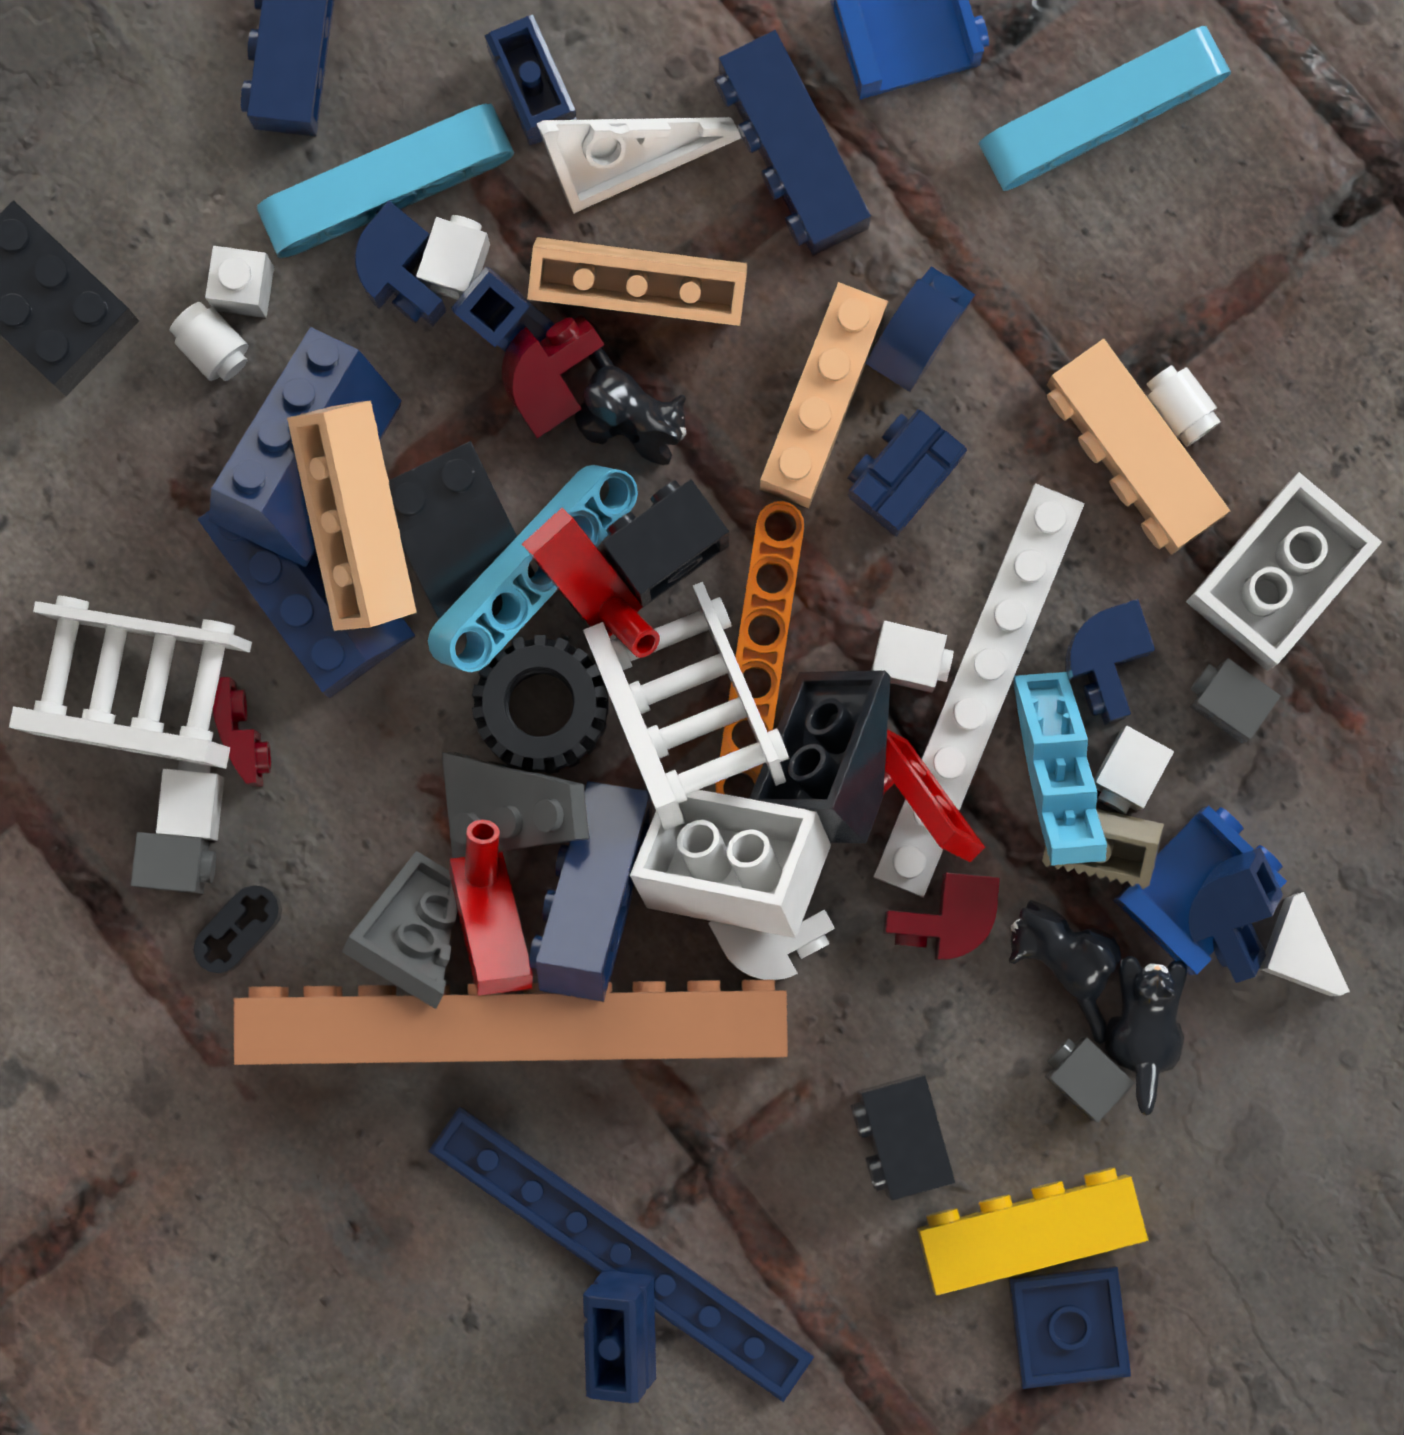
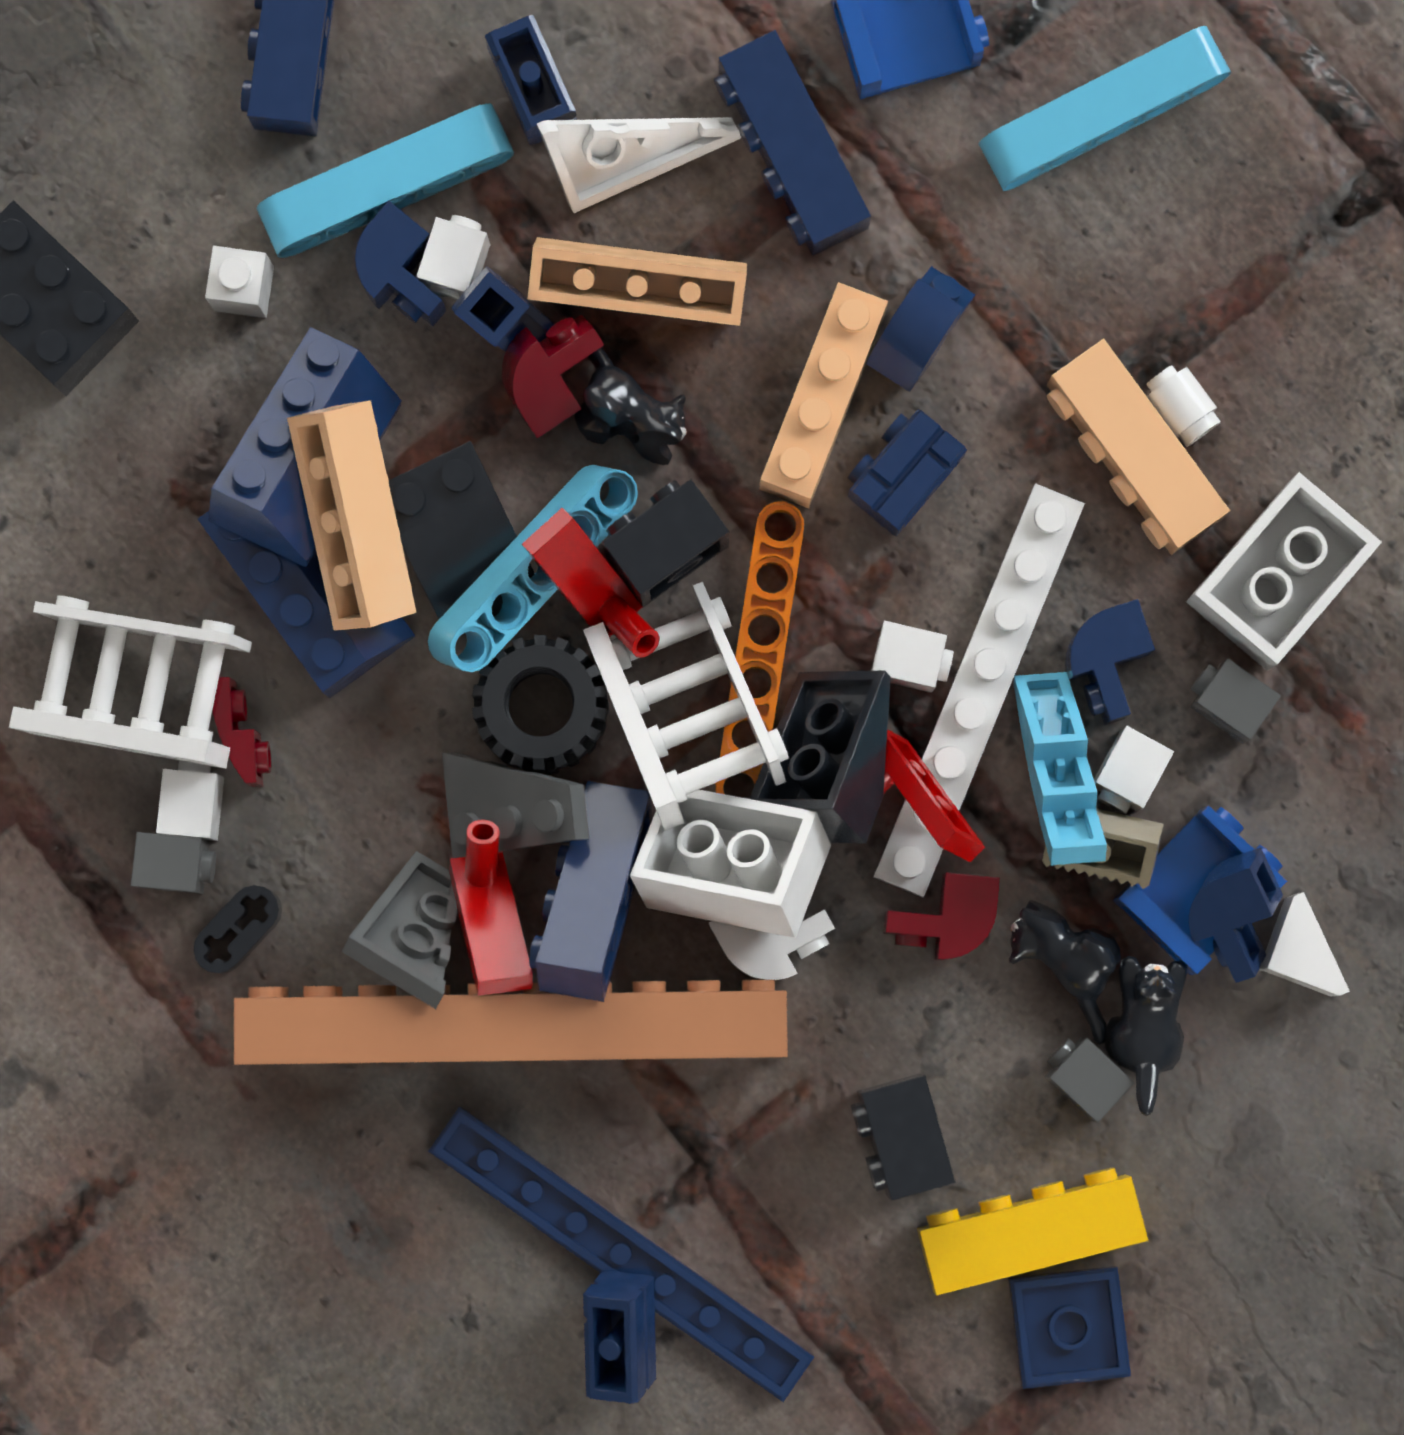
(209, 342): white brick -> none

